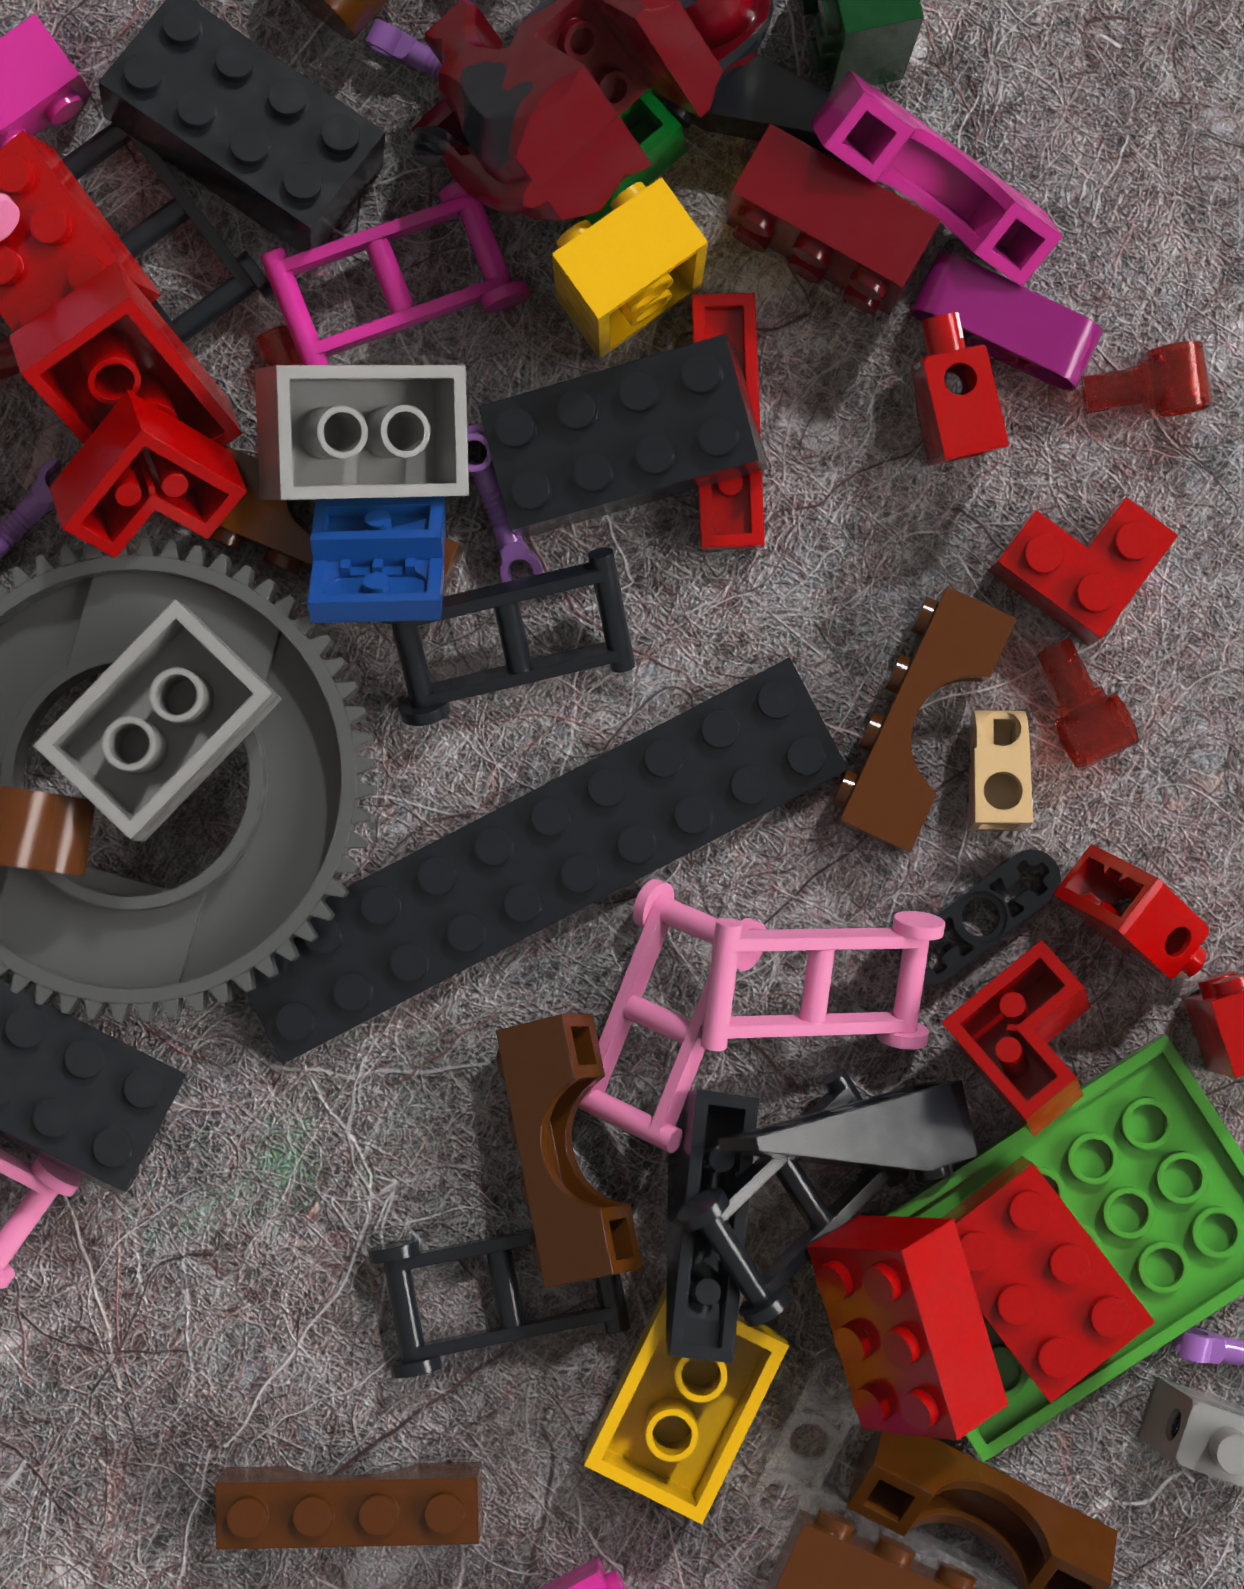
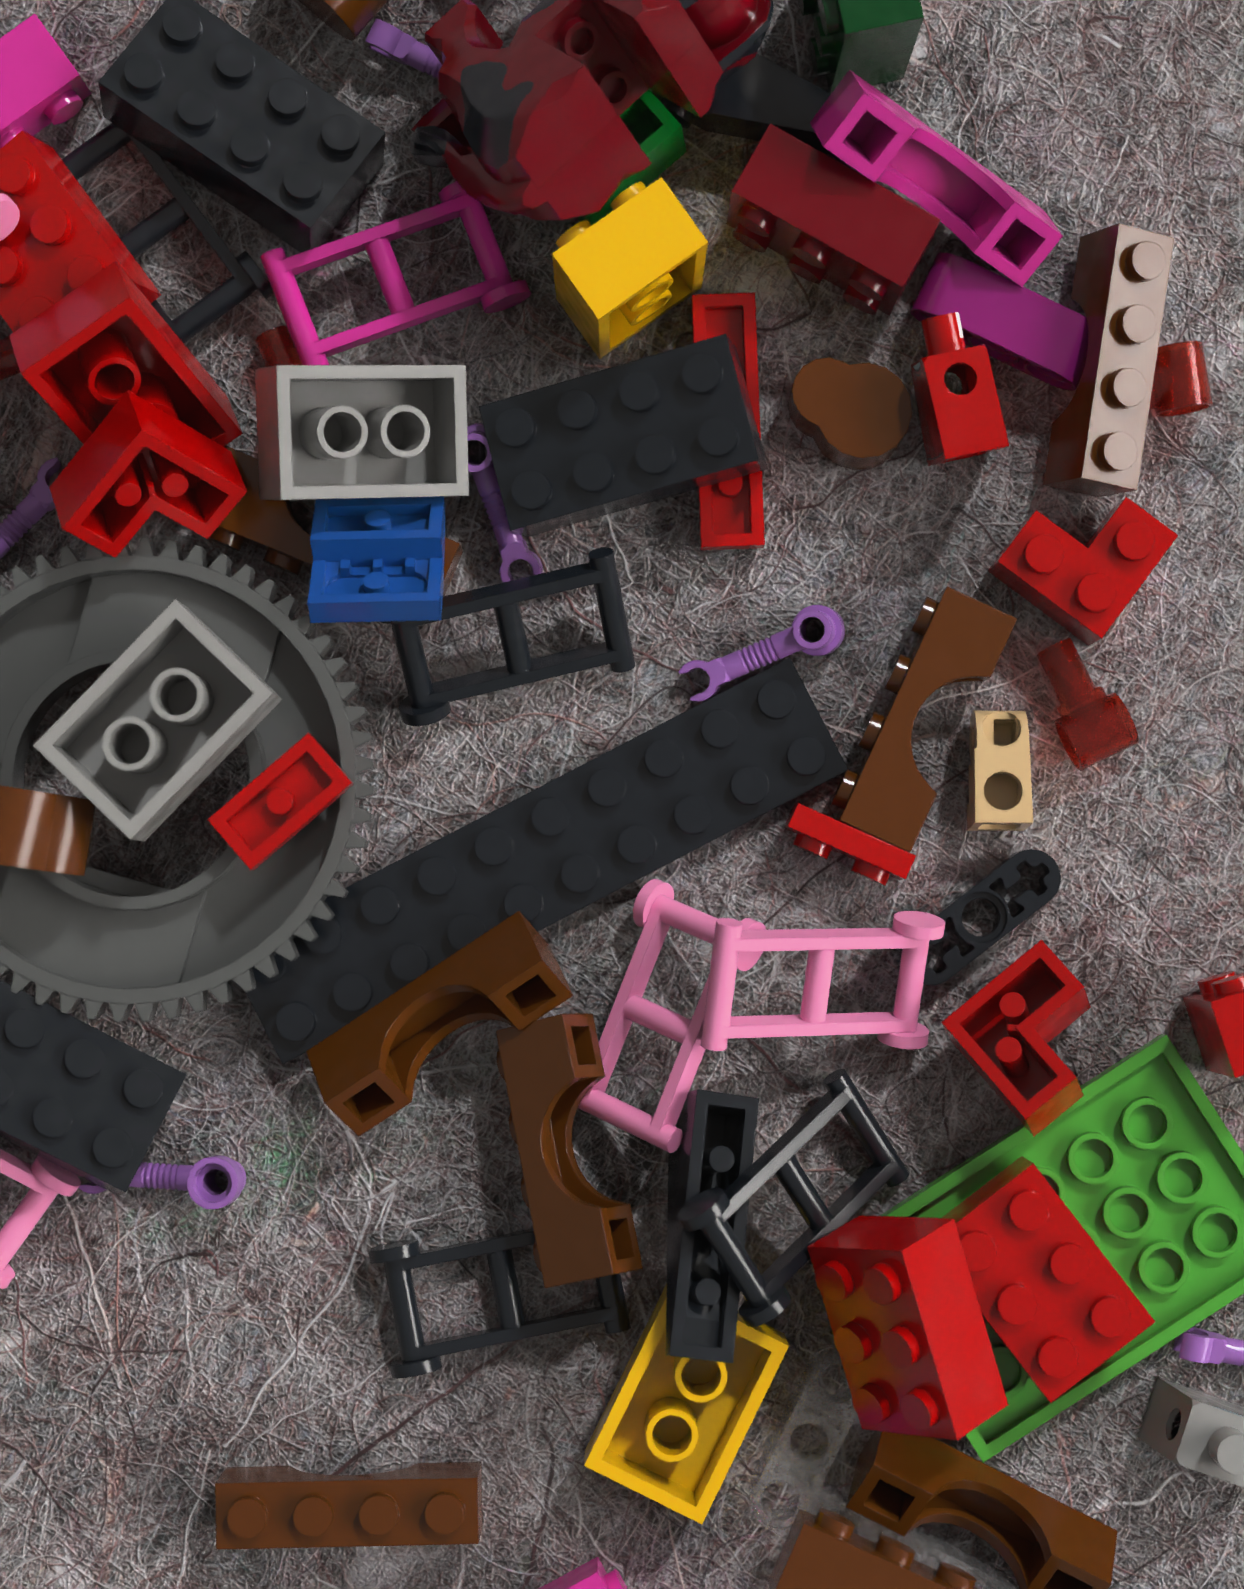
(196, 1179): none -> medium lavender brick
(280, 801): none -> red plate
(373, 1061): none -> reddish brown arch
(777, 646): none -> medium lavender brick
(850, 411): none -> reddish brown piece
(872, 856): none -> red plate
(897, 1131): slope -> none
(1123, 293): none -> arch
(1155, 926): red torso -> none

